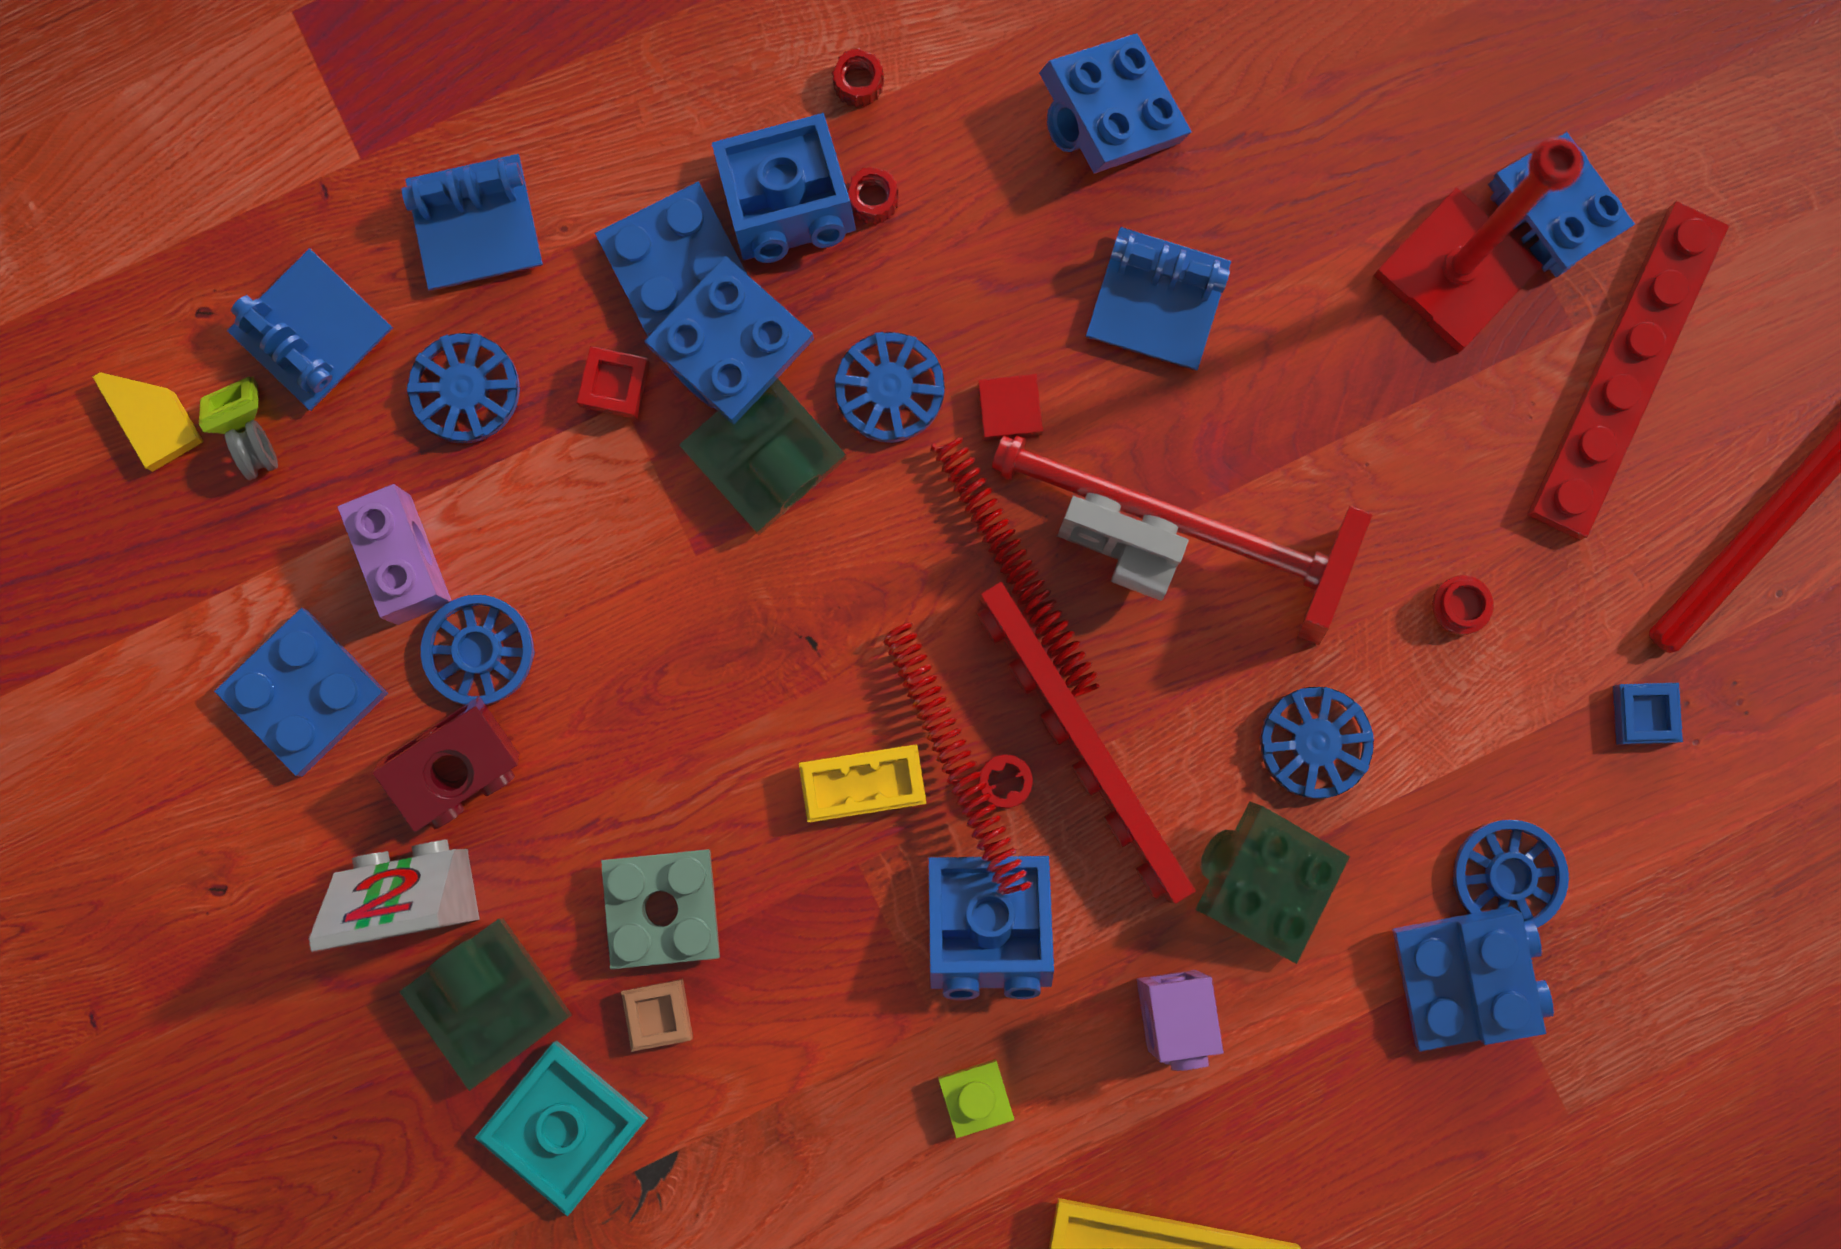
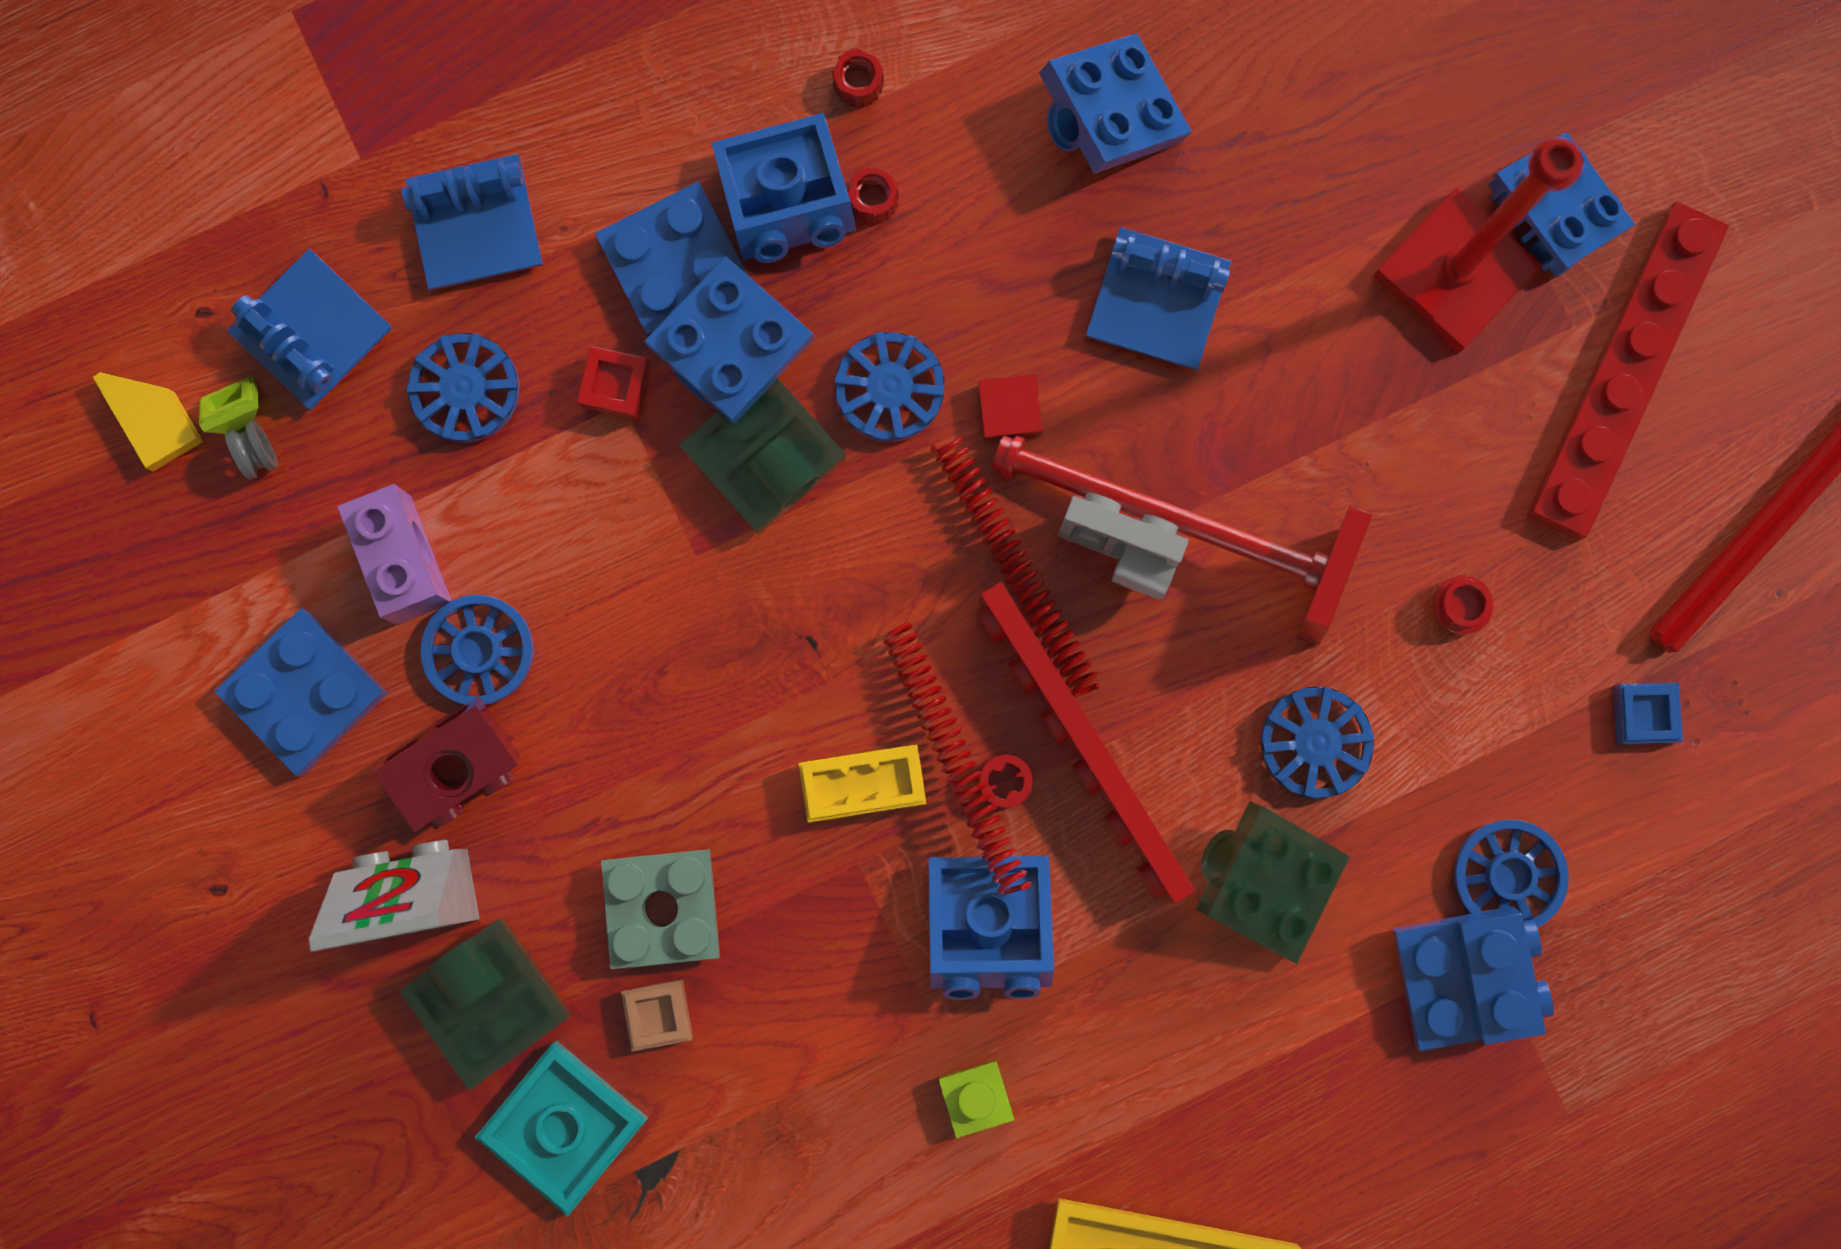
(1180, 1018): medium lavender brick -> none

